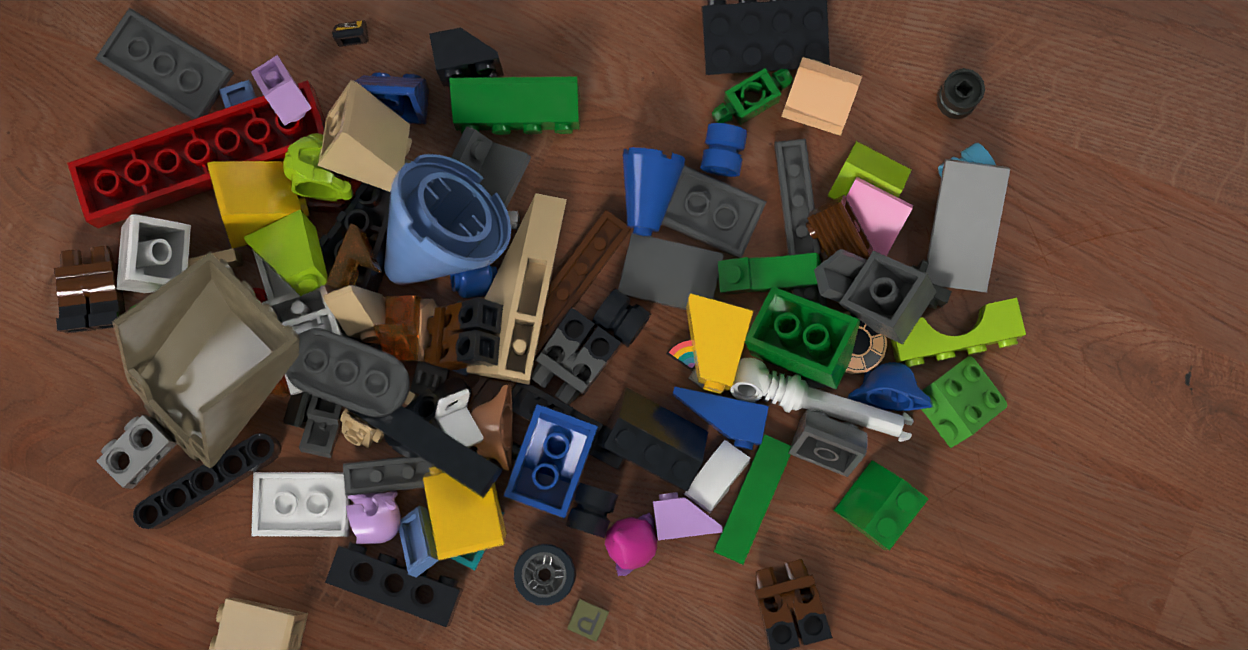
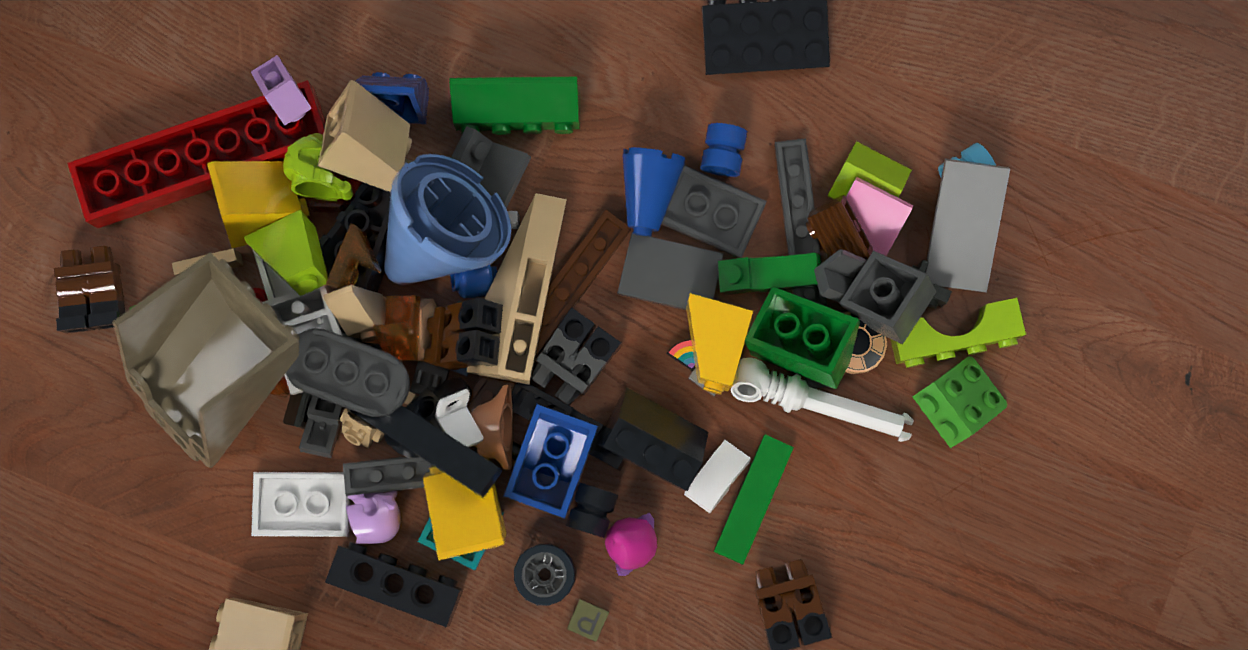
(141, 458): light grey brick -> none
(151, 253): white slope -> none
(164, 65): dark grey tile -> none
(192, 482): black beam -> none
(237, 93): medium blue tile -> none
(350, 33): black slope -> none
(418, 541): medium blue tile -> none
(463, 56): black slope -> none
(621, 317): black wheel -> none
(681, 518): lavender slope -> none
(731, 417): blue slope -> none
(771, 88): green piece -> none
(821, 96): light nougat slope -> none
(829, 442): dark grey slope -> none
(880, 505): green slope -> none
(891, 389): blue hat -> none
(960, 93): pearl dark grey wheel -> none

